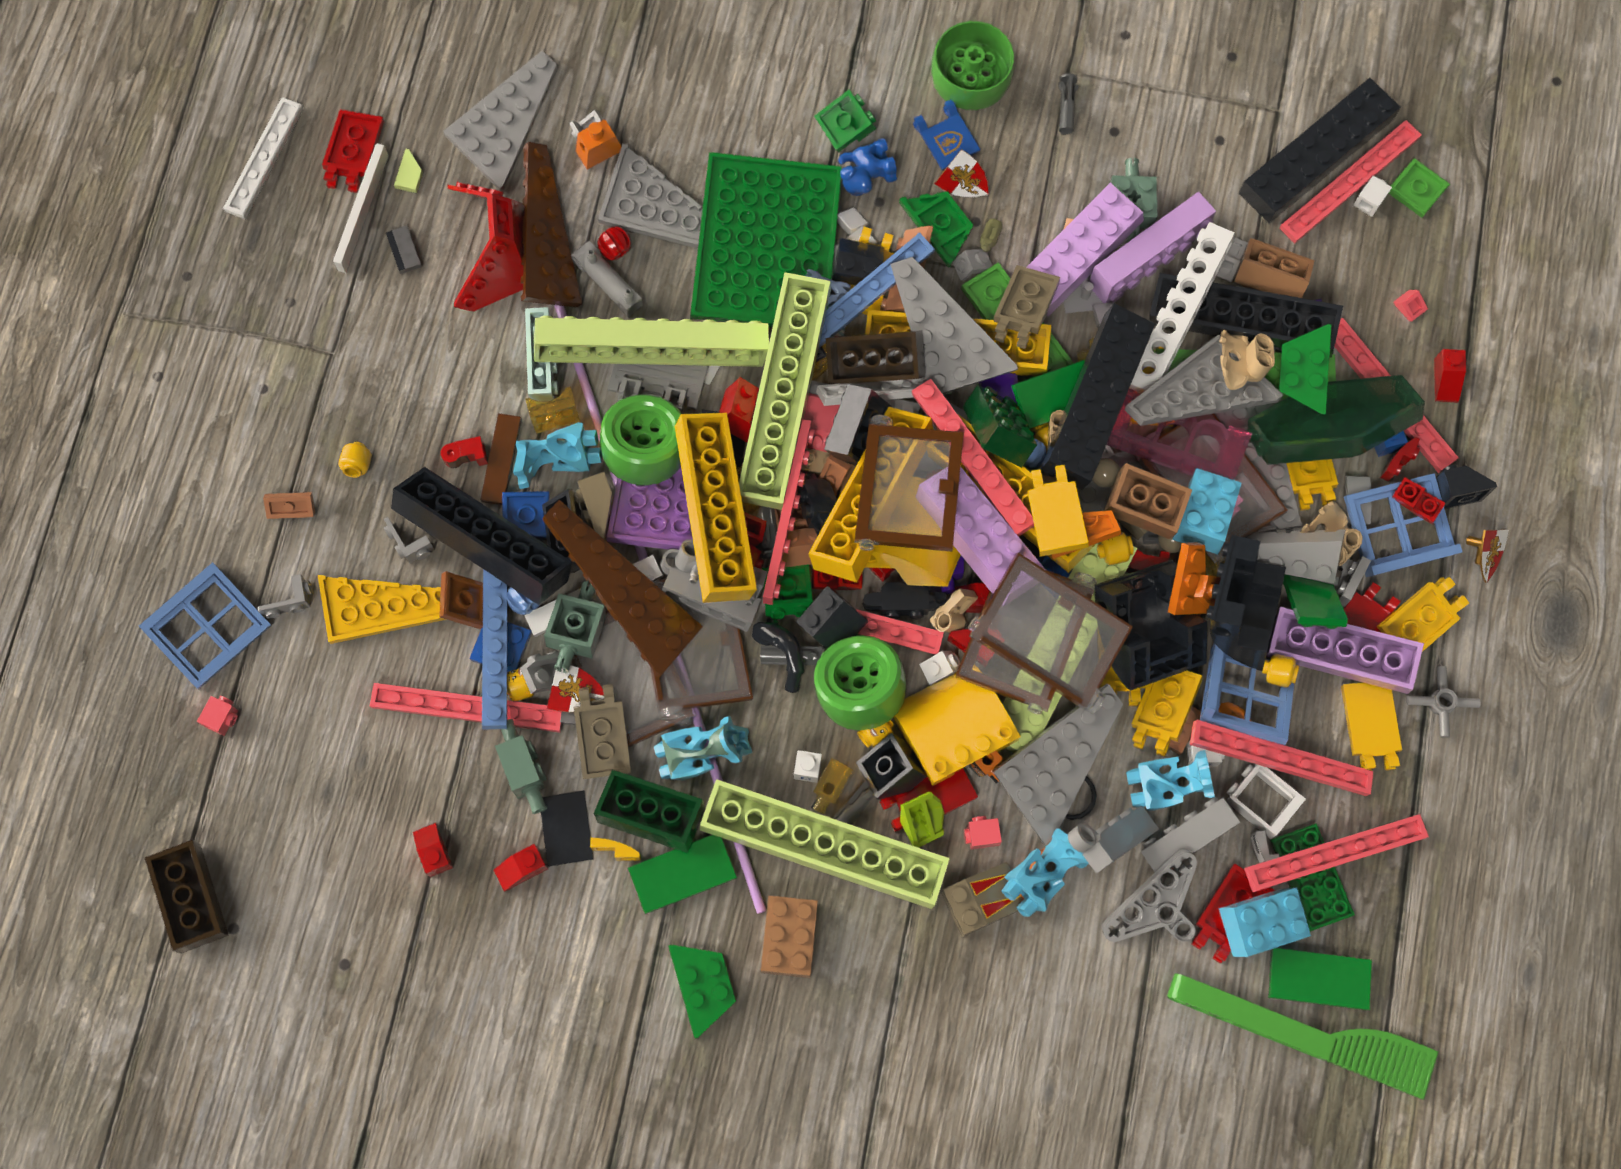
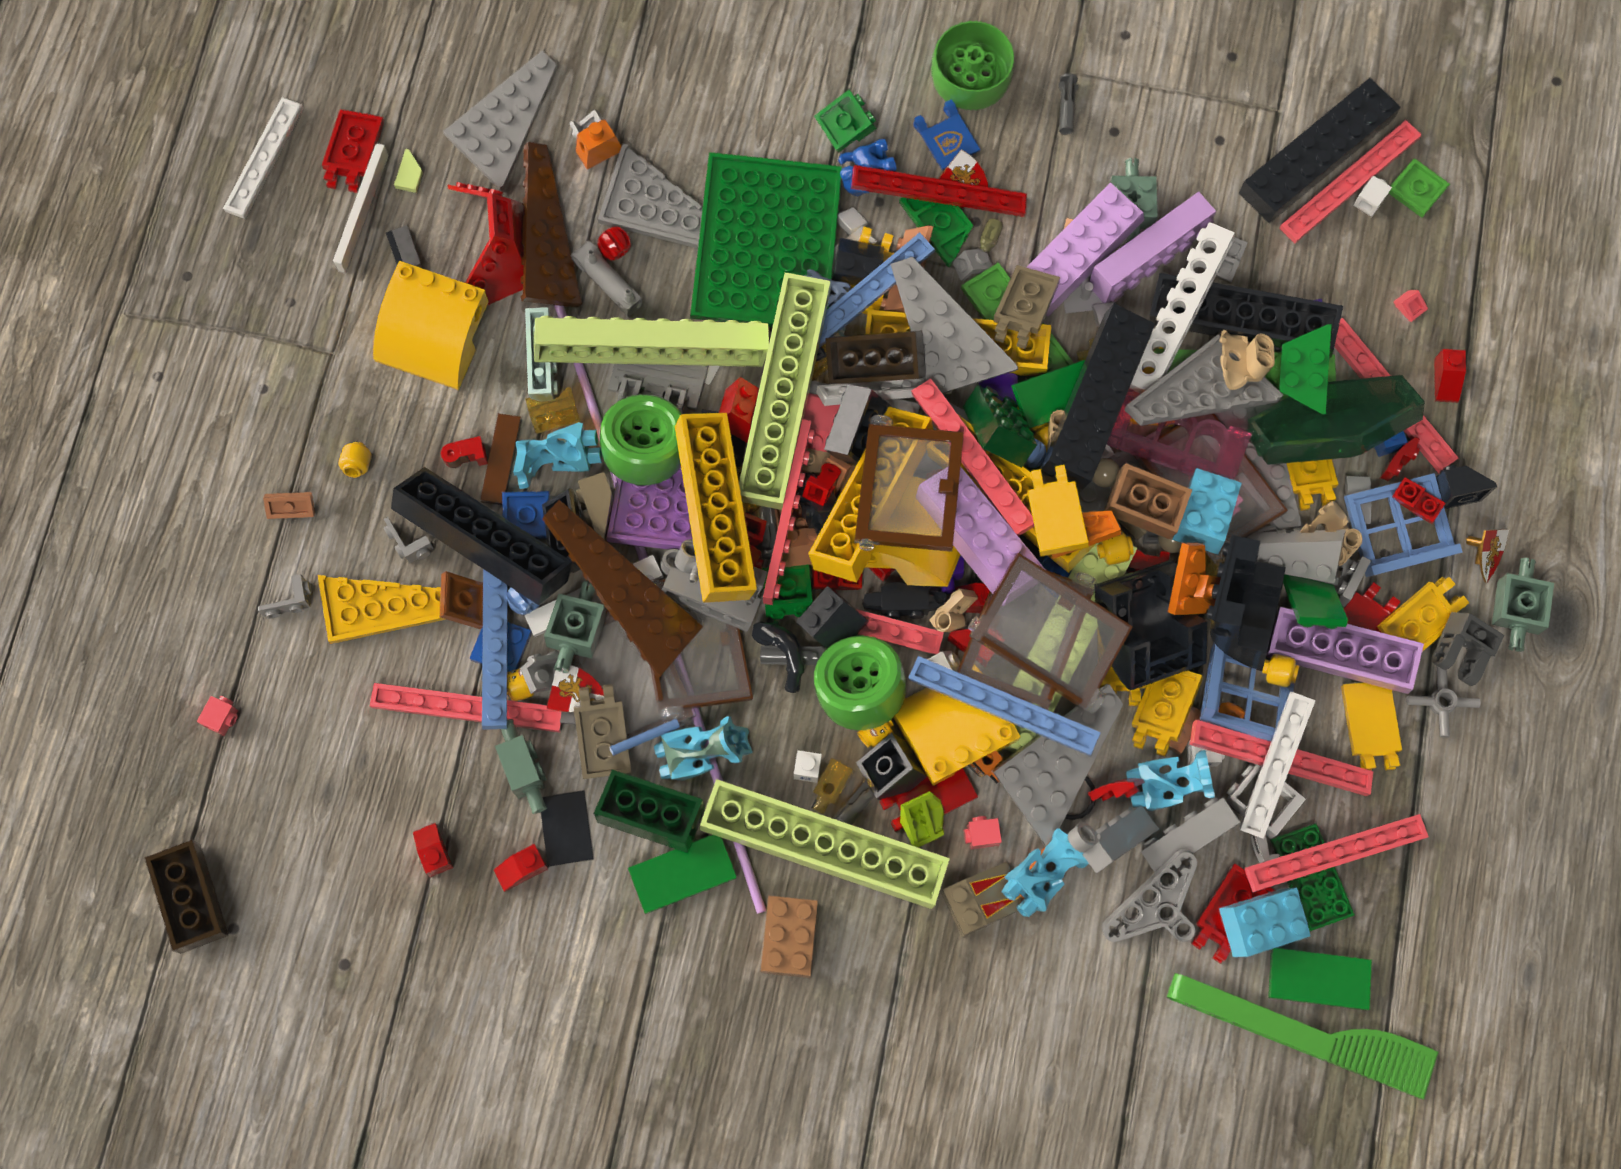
(182, 601): medium blue window -> none
(428, 325): none -> yellow slope
(622, 851): yellow slope -> none
(644, 737): none -> medium blue bar
(703, 985): green wing -> none
(822, 487): none -> red leg
(938, 191): none -> red tile
(1004, 706): none -> medium blue plate
(1118, 788): none -> red slope
(1274, 270): medium nougat brick -> none
(1277, 764): none -> white plate
(1474, 635): none -> dark grey brick
(1522, 604): none -> sand green brick

